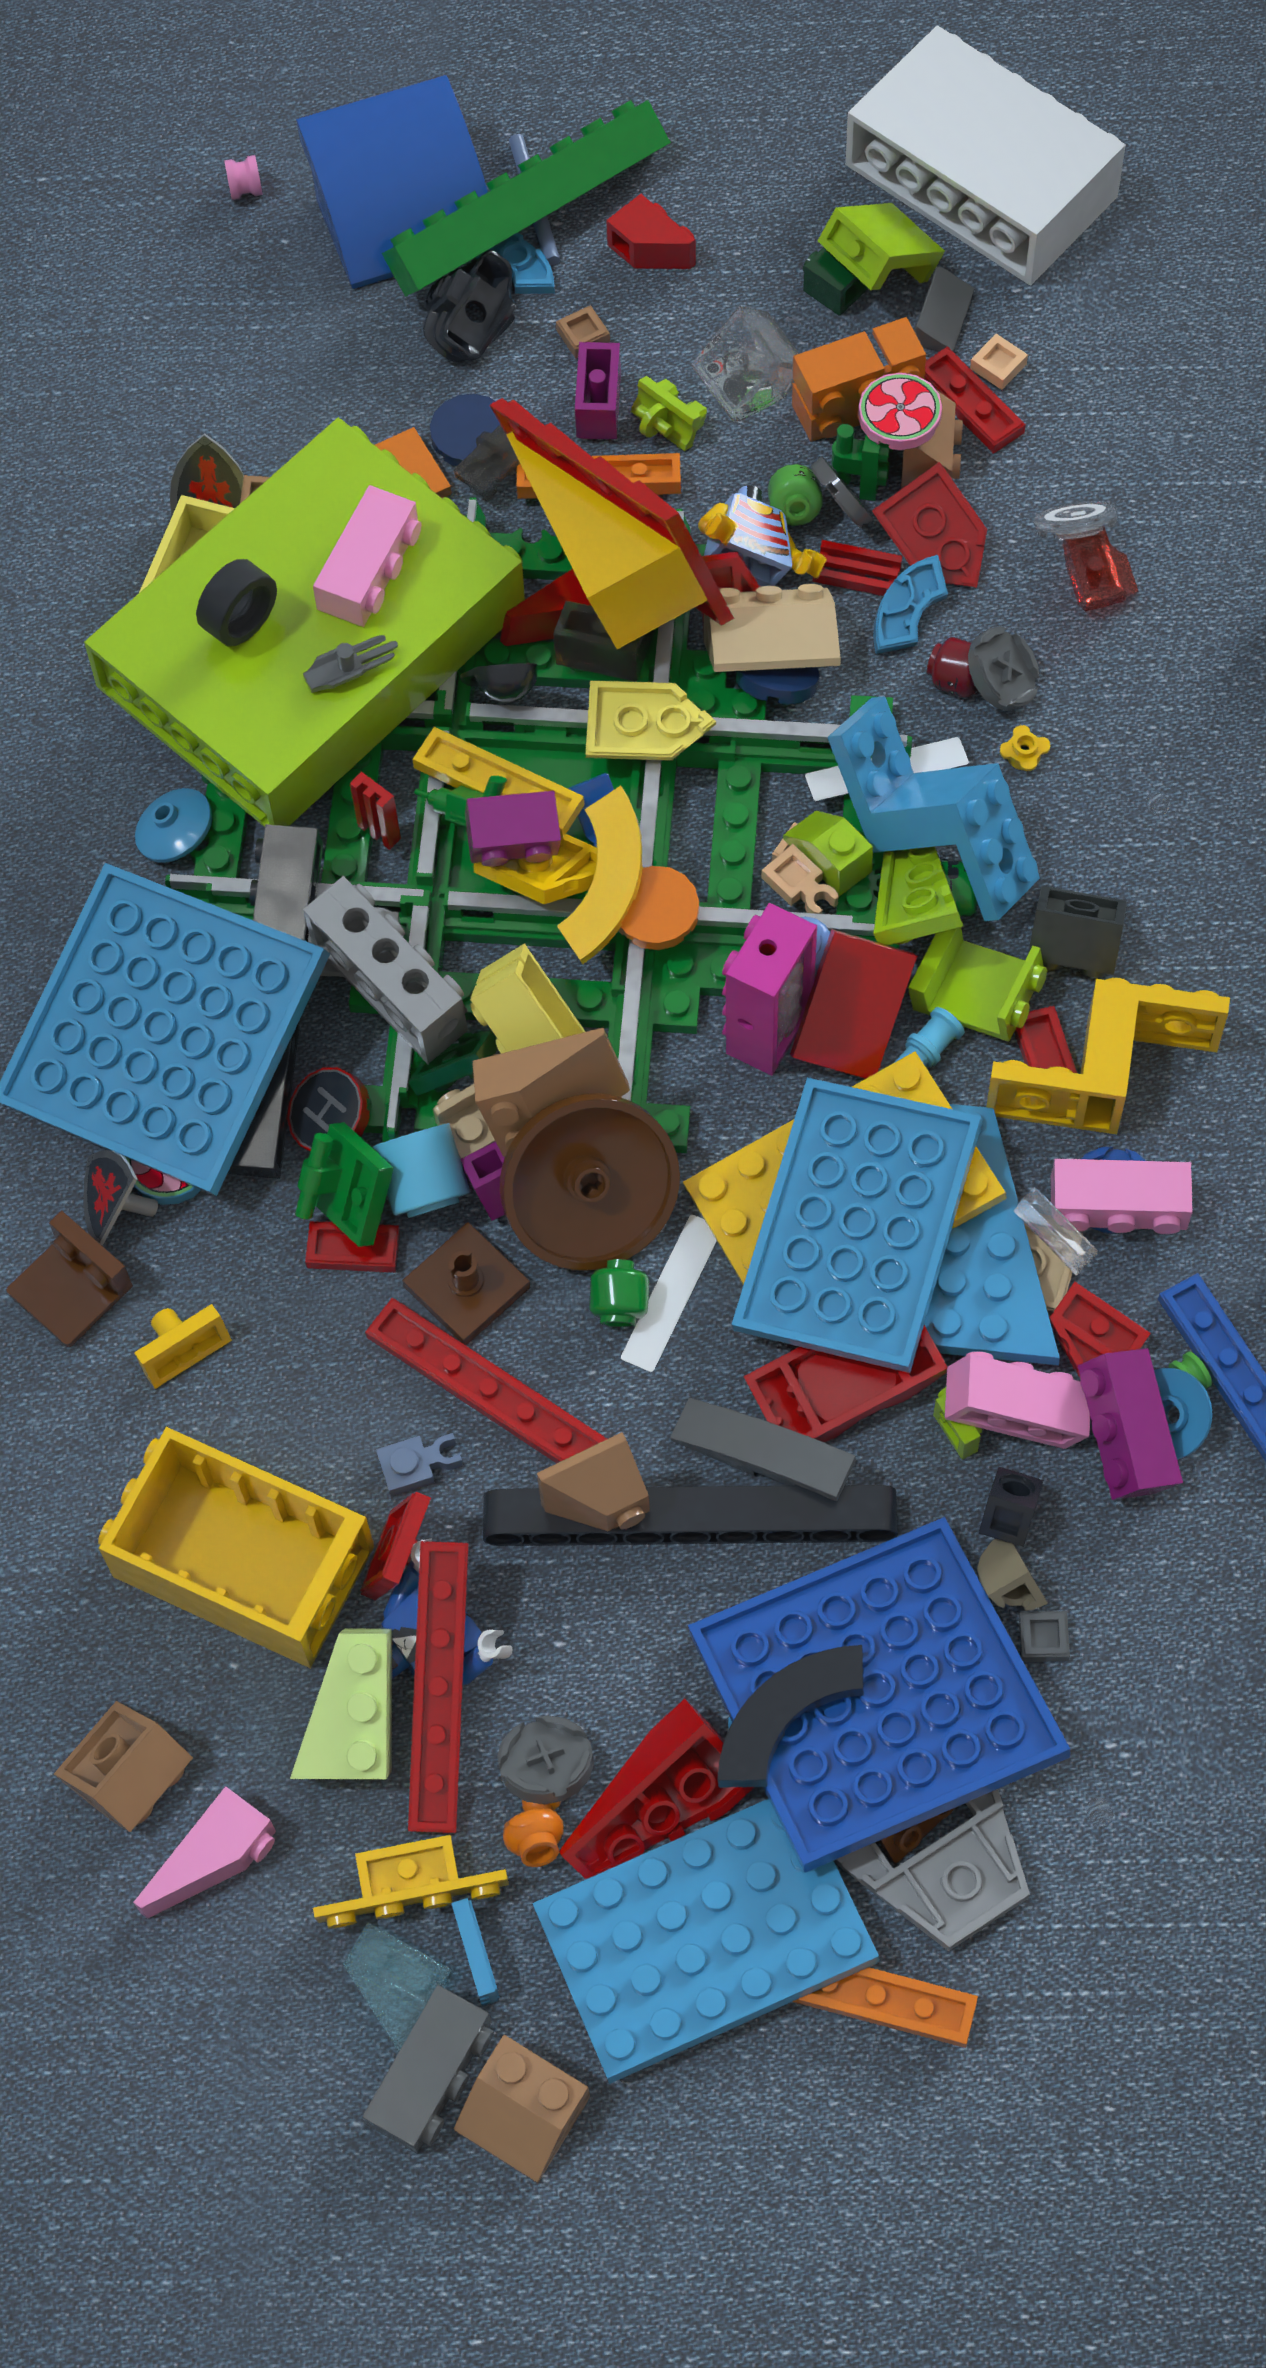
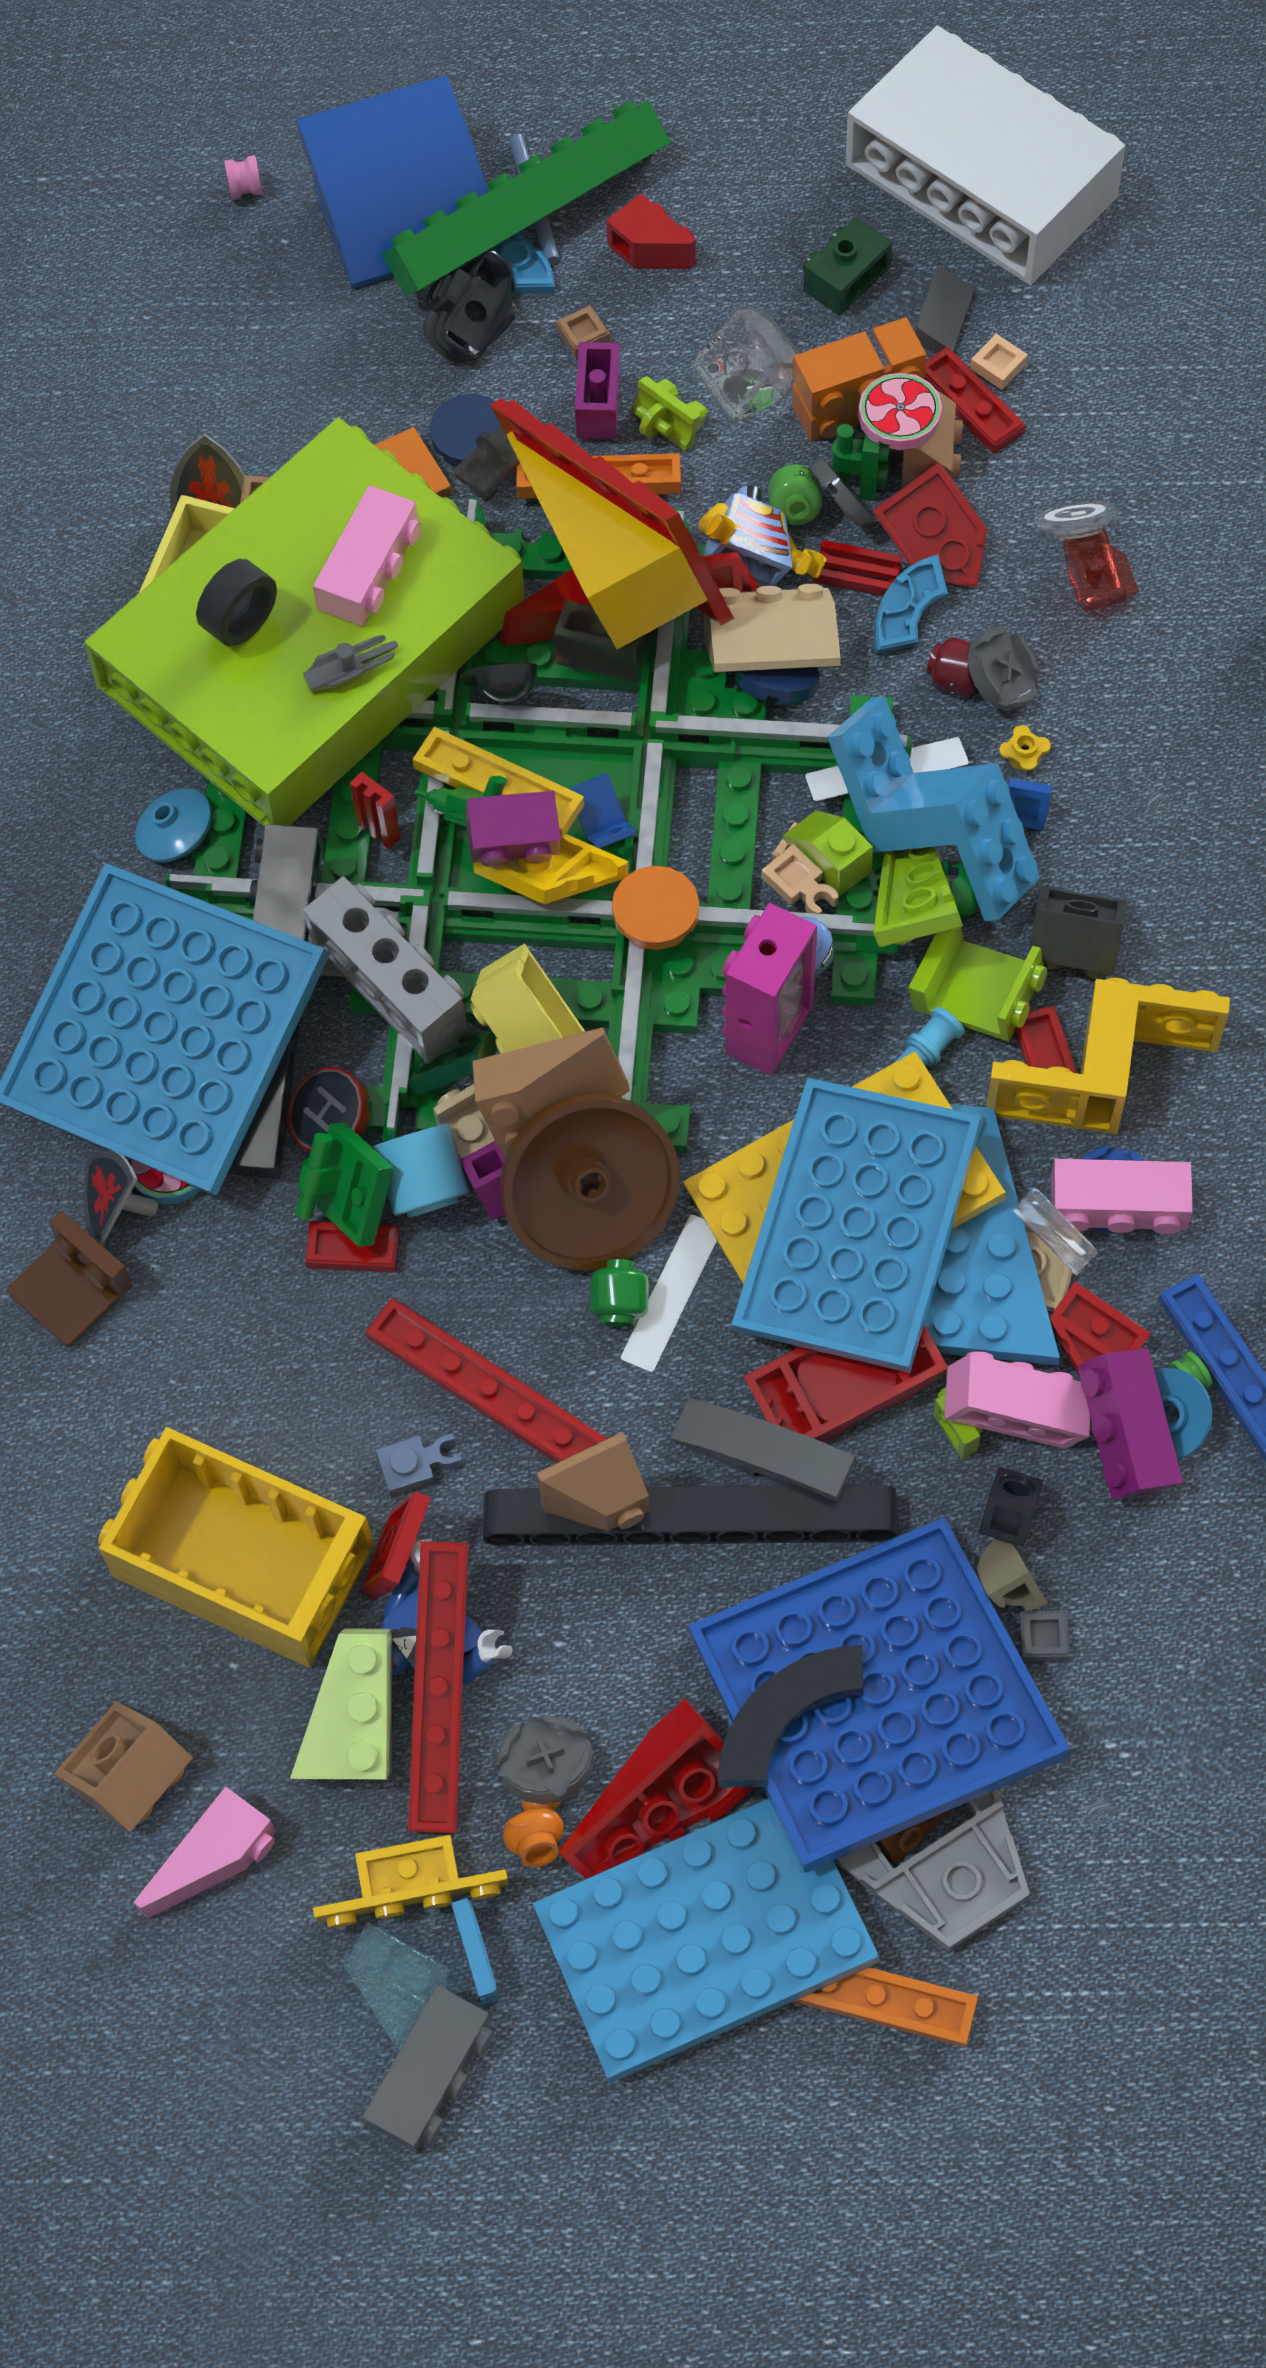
(181, 1343): yellow tile -> none
(466, 1284): reddish brown tile -> none
(521, 2108): medium nougat slope -> none
(615, 877): yellow tile -> none
(642, 721): light yellow tile -> none
(853, 1004): red tile -> none
(879, 239): lime panel -> none
(1030, 802): none -> blue tile

